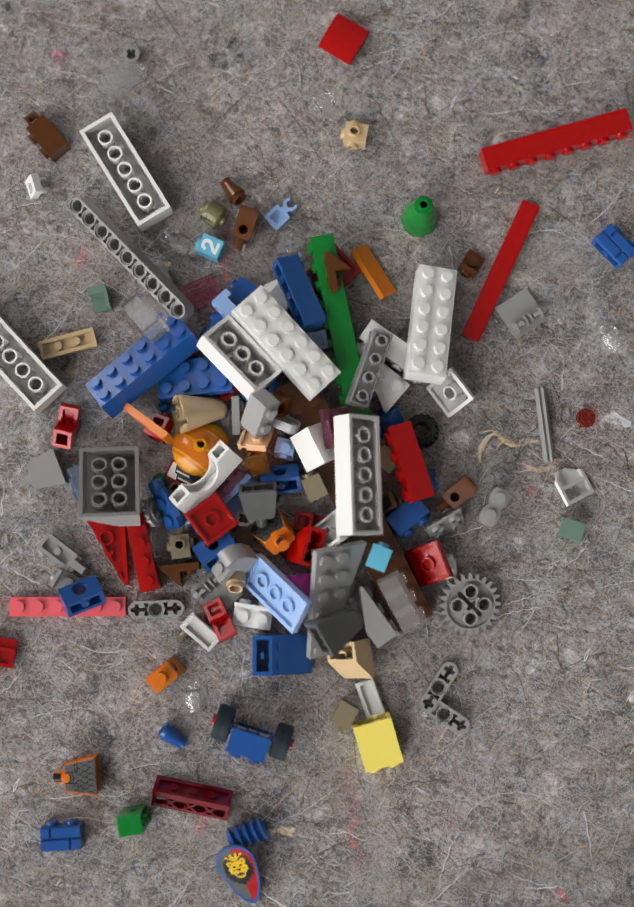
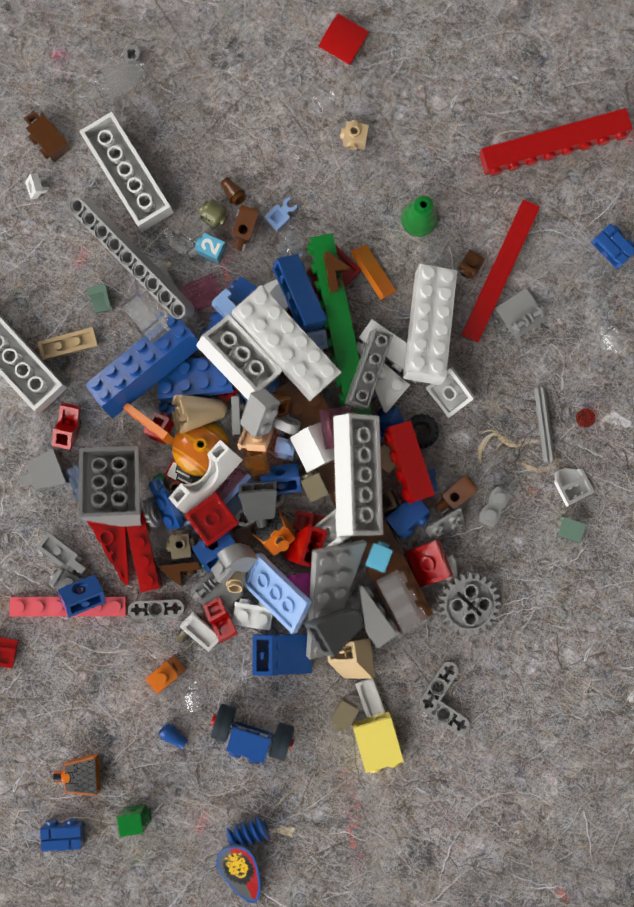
(192, 795): dark red fence -> none

